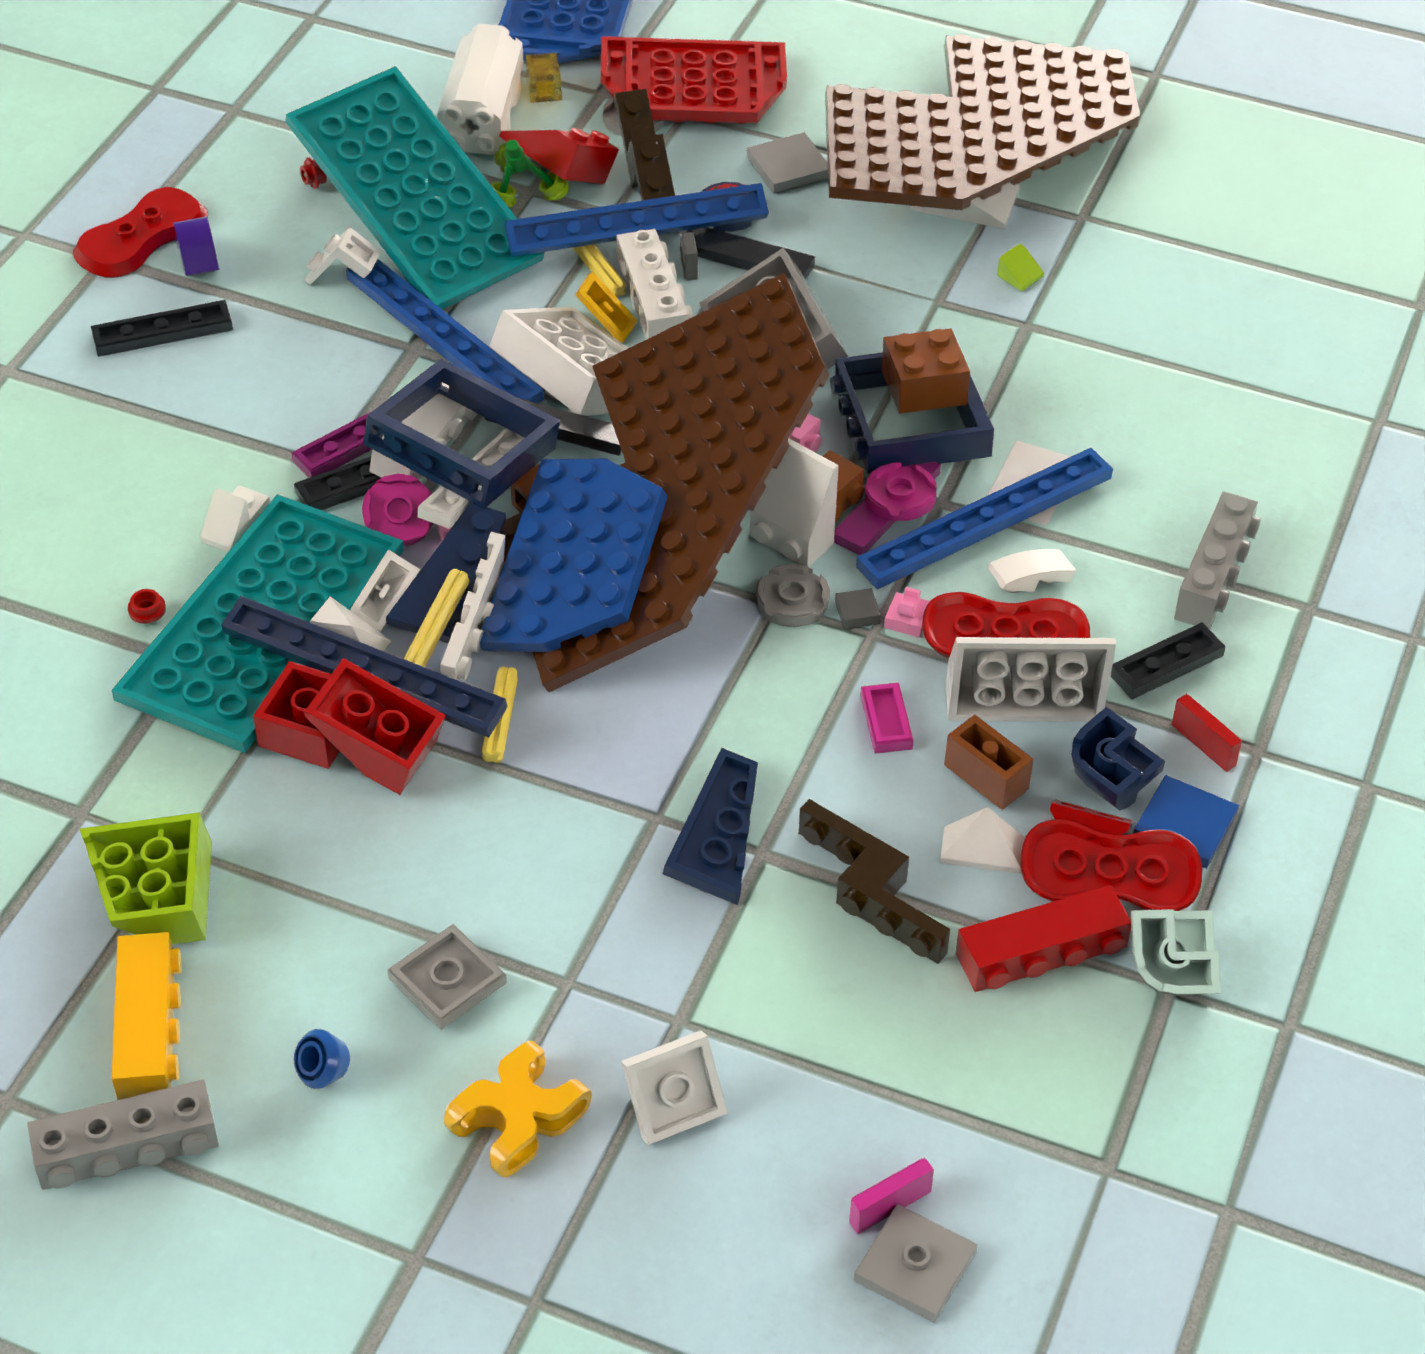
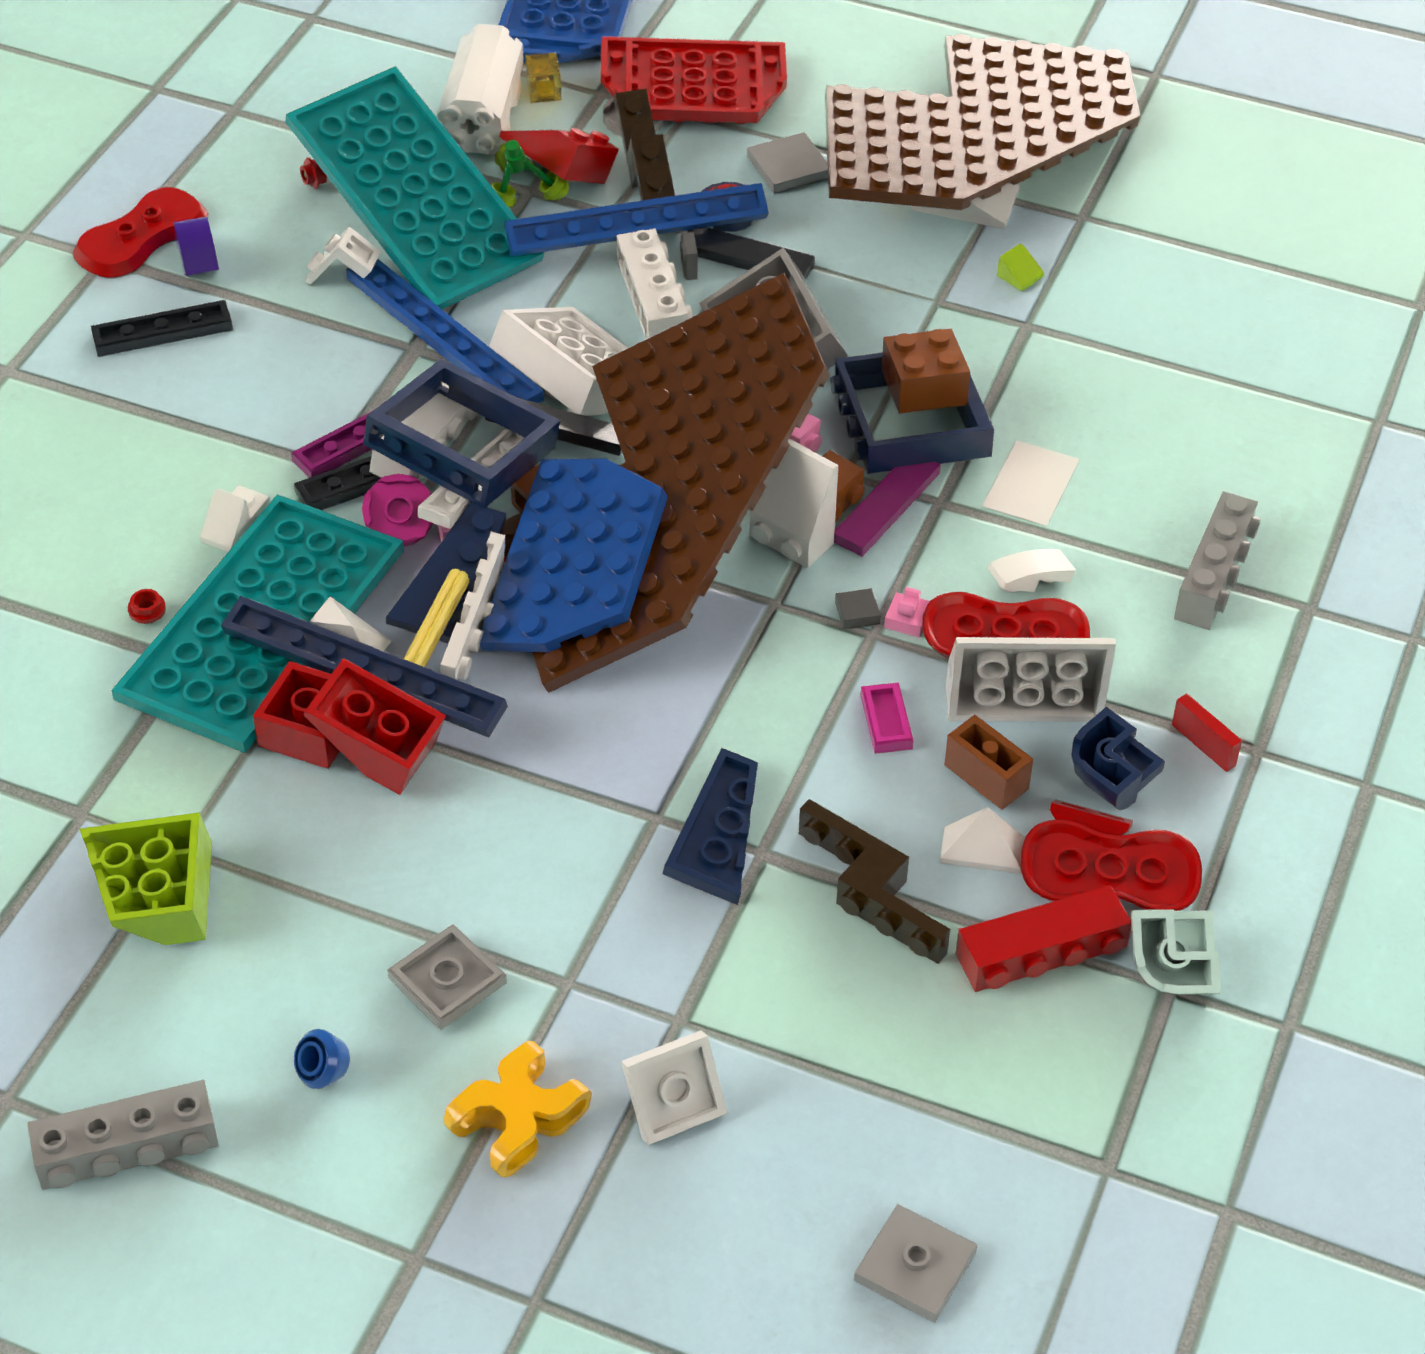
(144, 1014): yellow brick -> none
(384, 590): white slope -> none
(505, 687): light yellow axle -> none
(602, 268): light yellow axle -> none
(606, 307): yellow slope -> none
(792, 595): light grey tile -> none
(881, 1199): dark pink tile -> none
(900, 501): dark pink tile -> none
(983, 518): blue plate -> none
(1167, 660): black plate -> none
(1191, 813): blue tile -> none

